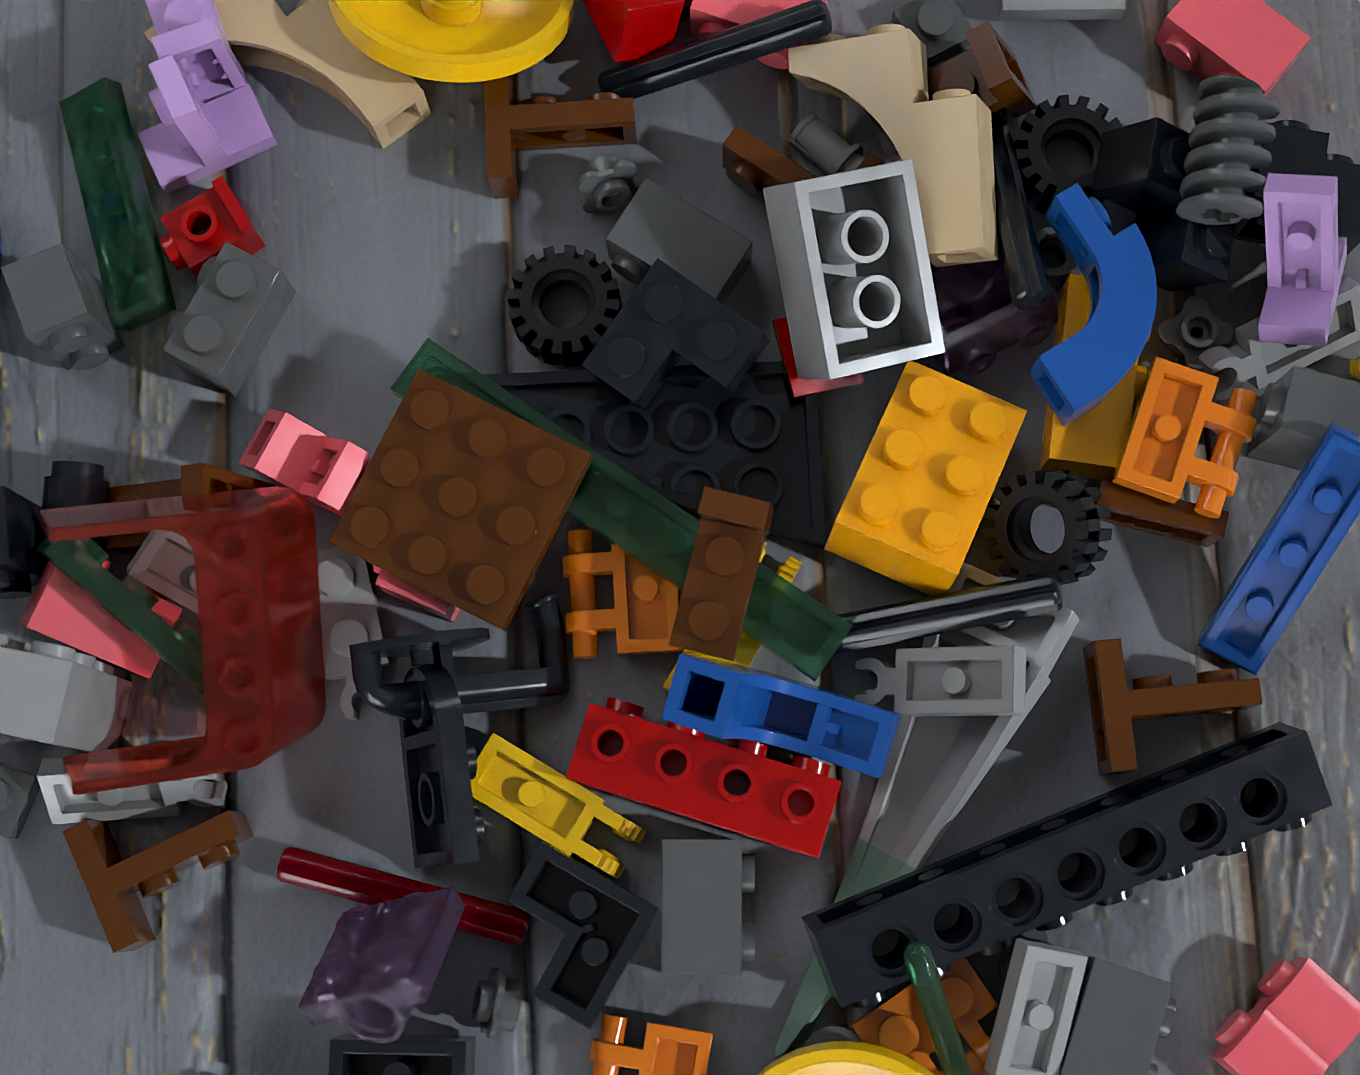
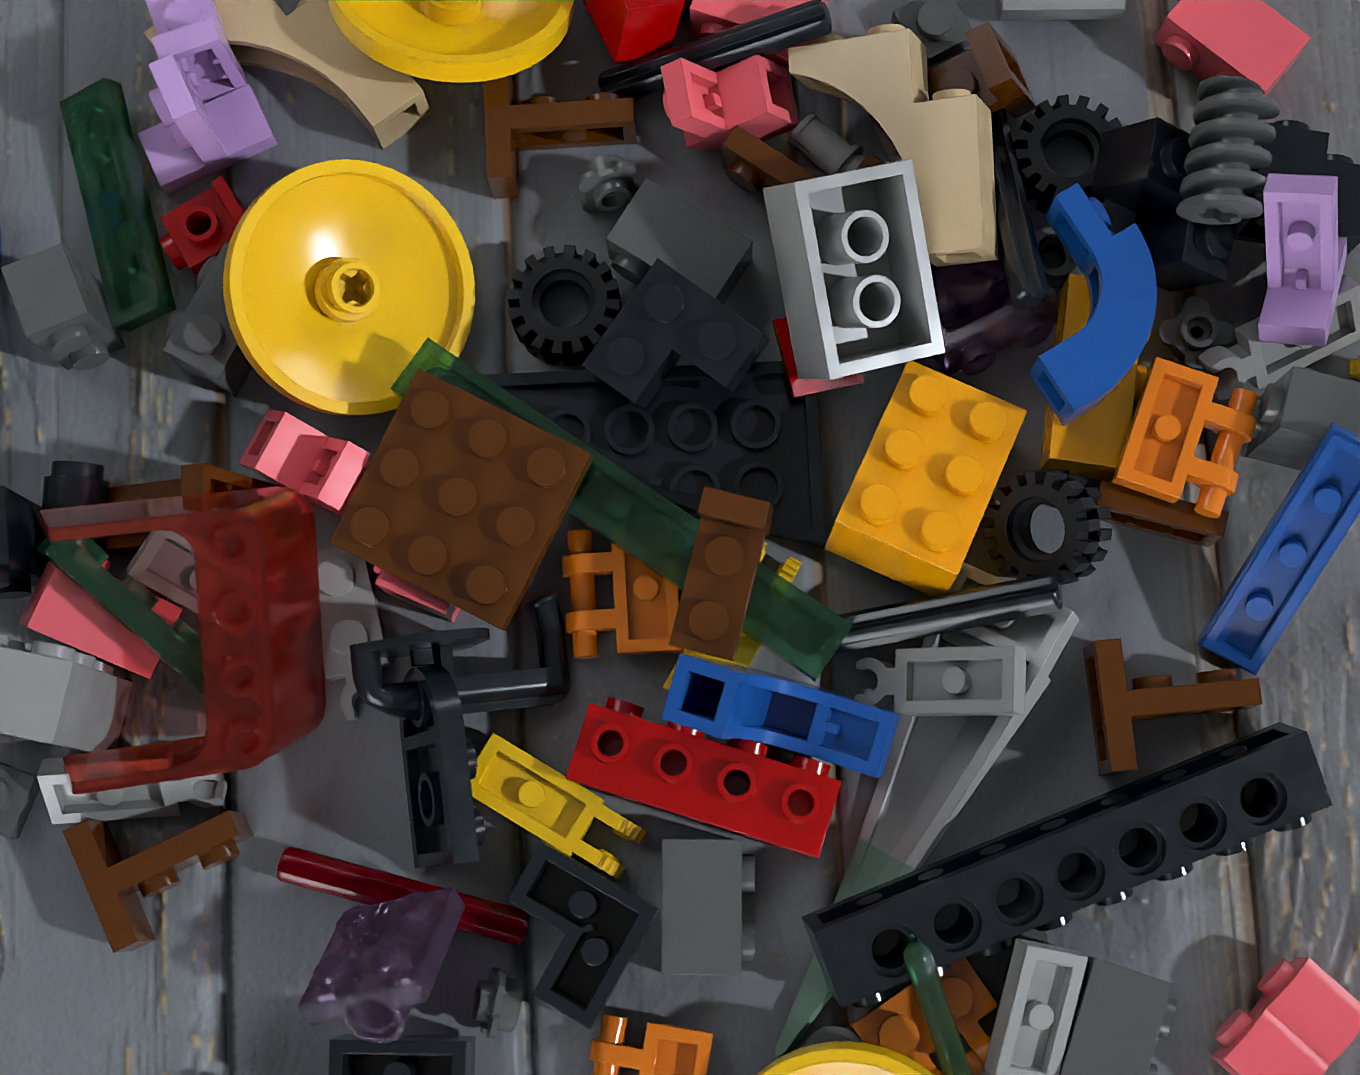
(344, 283): none -> yellow dish
(710, 103): none -> coral brick

